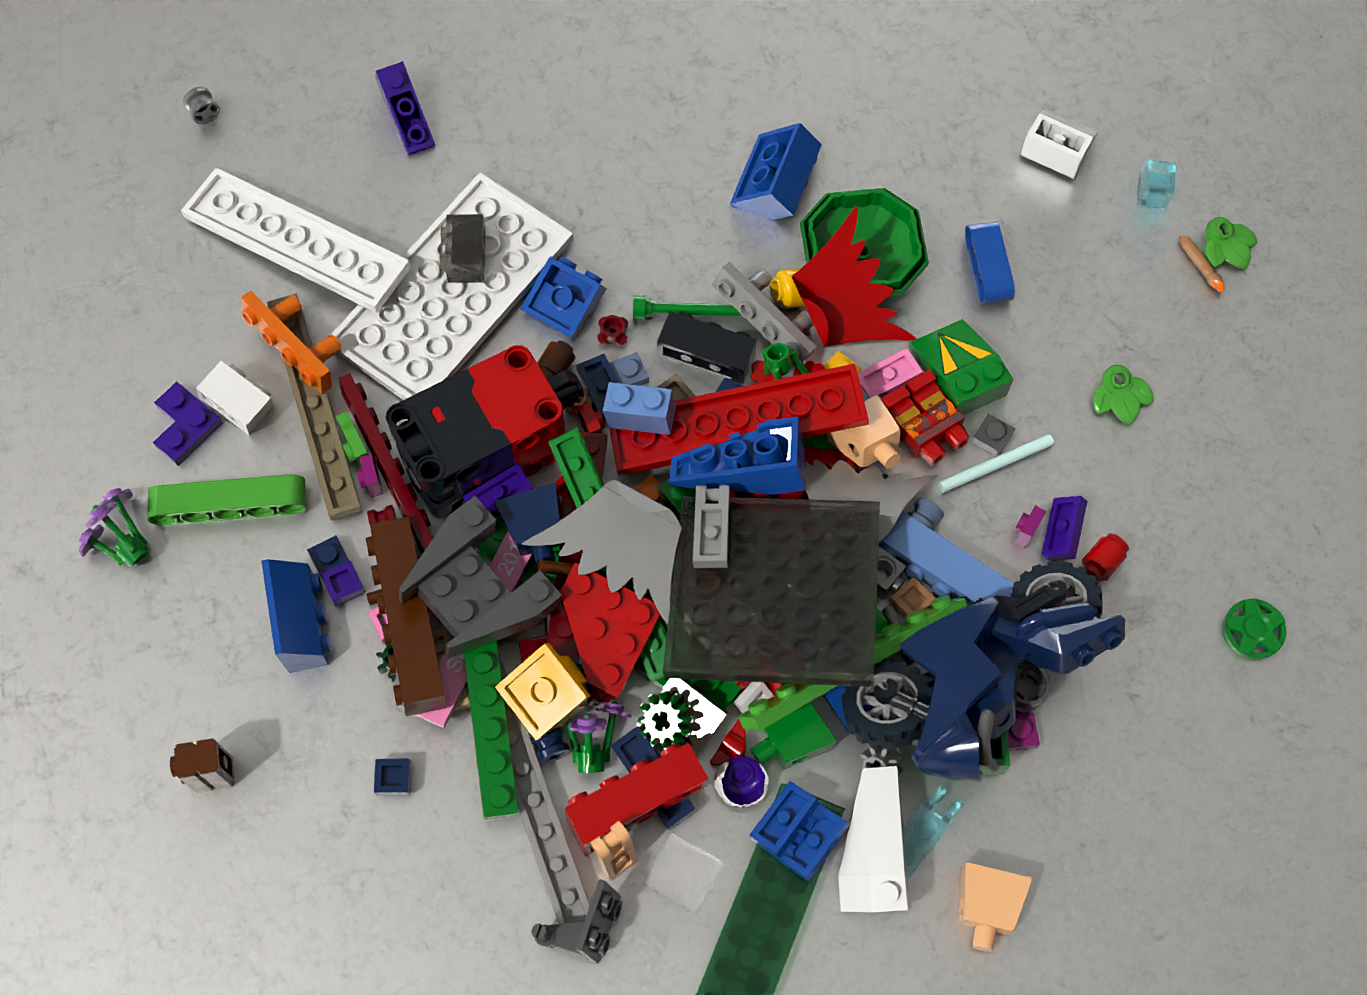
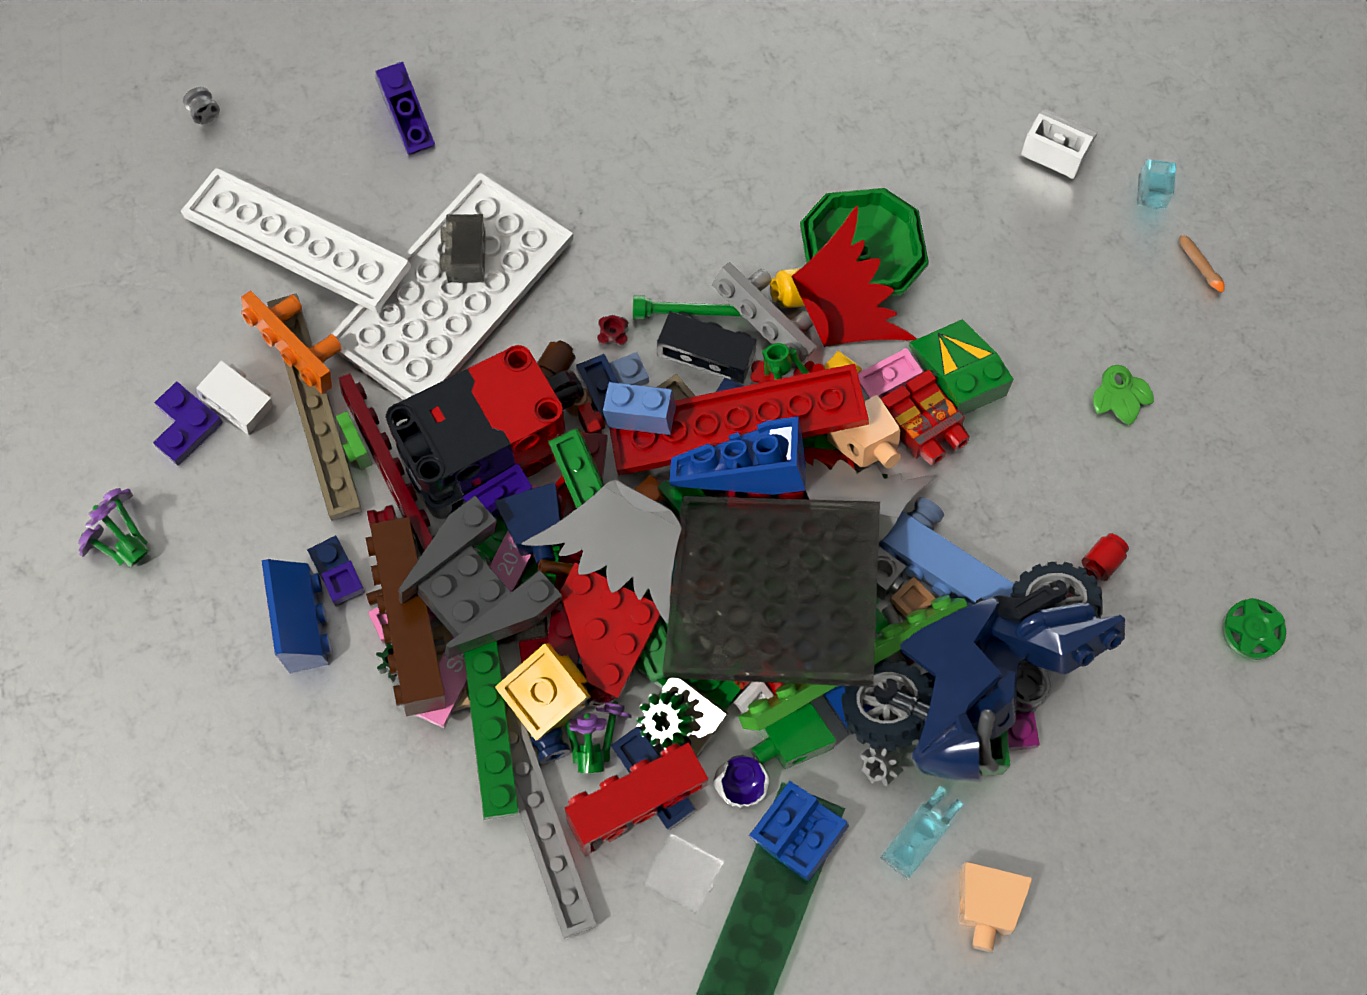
(203, 765): reddish brown brick -> none
(226, 500): bright green beam -> none
(369, 476): magenta plate -> none
(392, 776): dark blue plate -> none
(564, 296): blue plate -> none
(586, 937): dark grey plate -> none
(615, 851): light nougat plate -> none
(711, 527): light grey plate -> none
(732, 745): red piece -> none
(777, 172): blue slope -> none
(874, 857): white wedge -> none
(989, 262): blue beam -> none
(993, 435): dark grey plate -> none
(995, 463): light aqua bar -> none
(1028, 524): magenta plate -> none
(1064, 528): dark purple plate -> none
(1229, 246): bright green plate -> none

